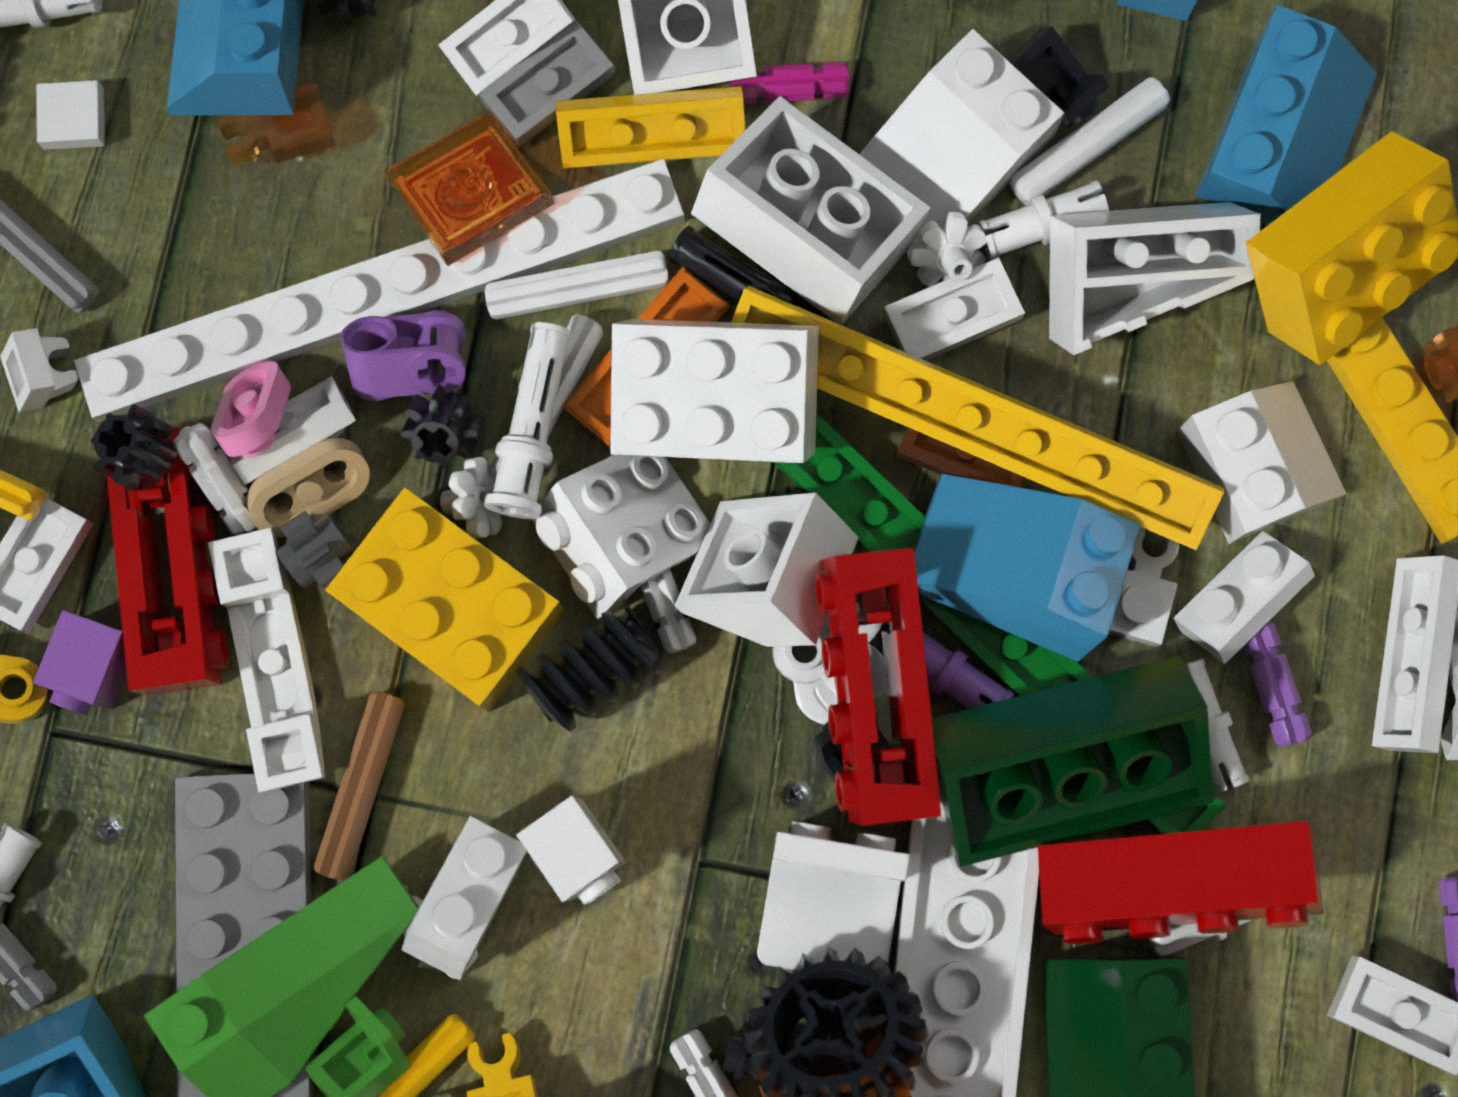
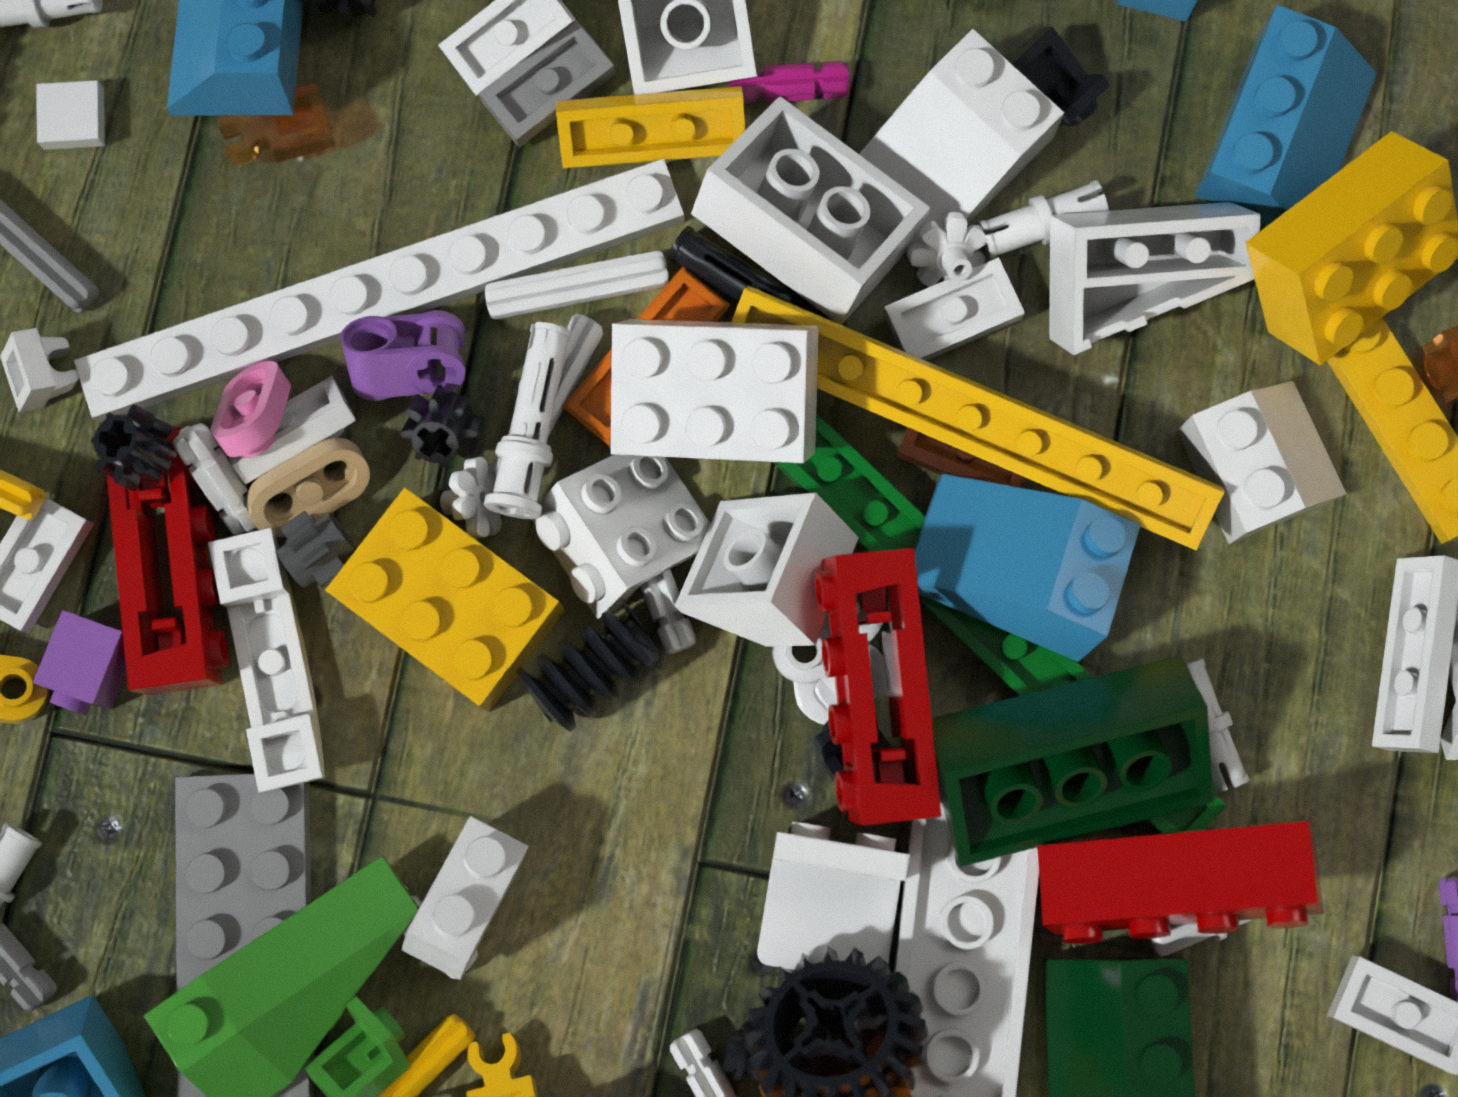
(359, 786): medium nougat axle -> none
(469, 188): clear orange tile -> none
(573, 851): white brick -> none
(957, 678): medium lavender pin -> none
(1090, 140): white axle -> none
(1144, 597): white plate -> none
(1244, 597): white plate -> none
(1277, 687): medium lavender axle -> none

